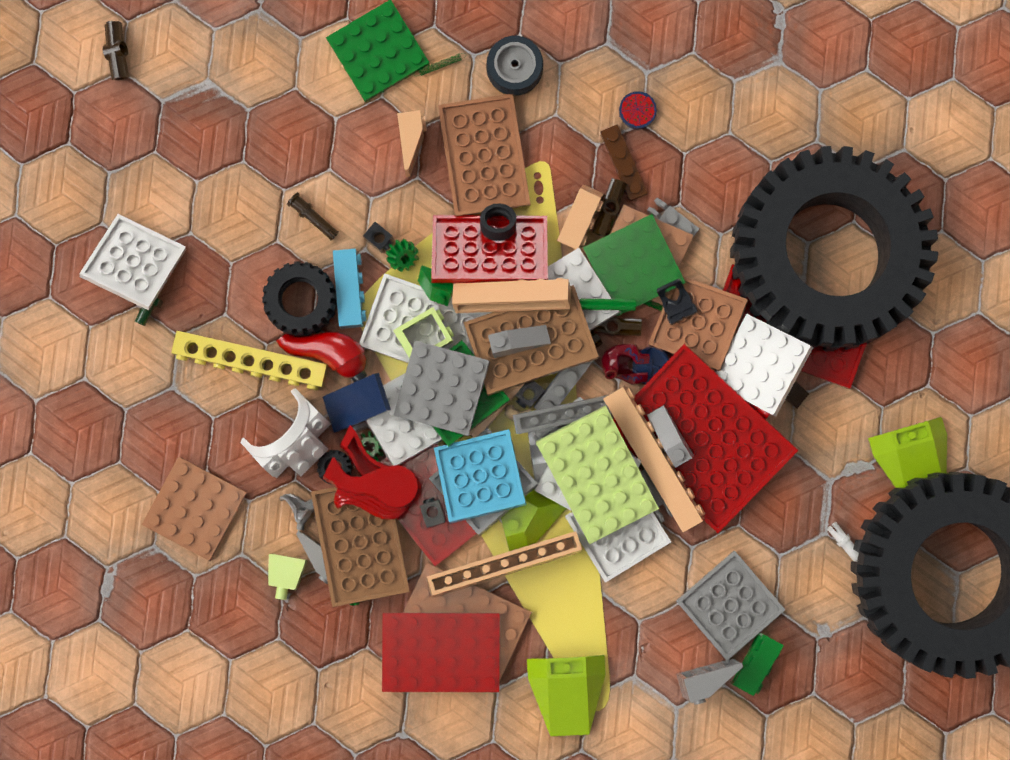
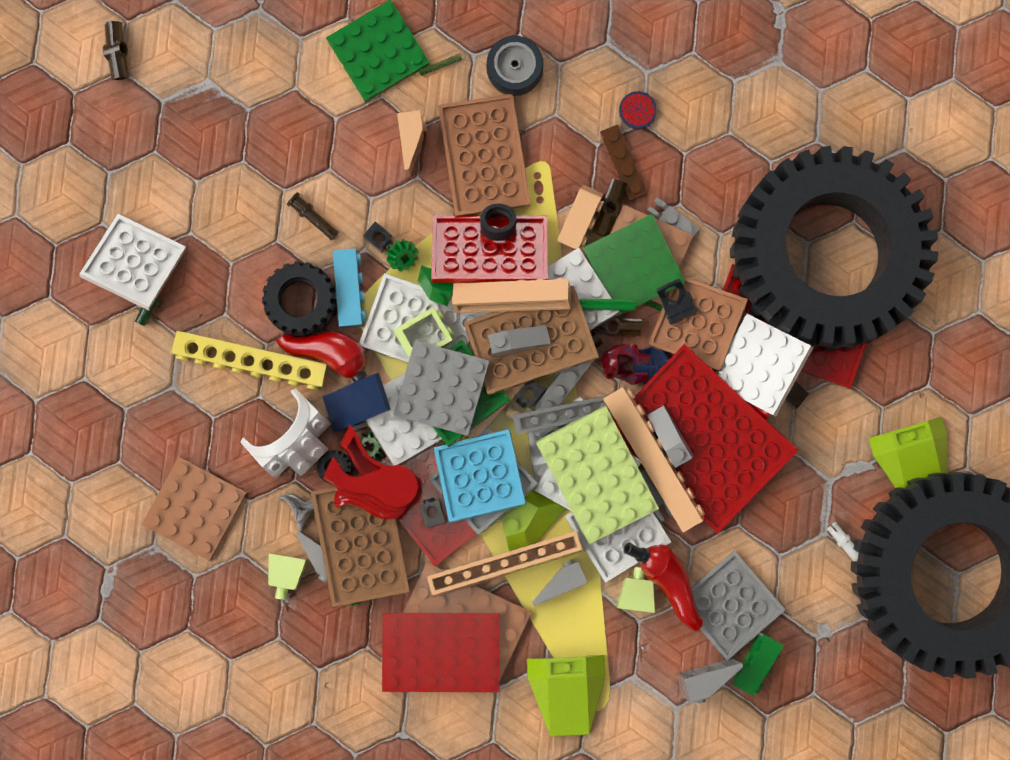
(564, 580): none -> light grey slope
(637, 593): none -> yellowish green torso
(669, 574): none -> red animal

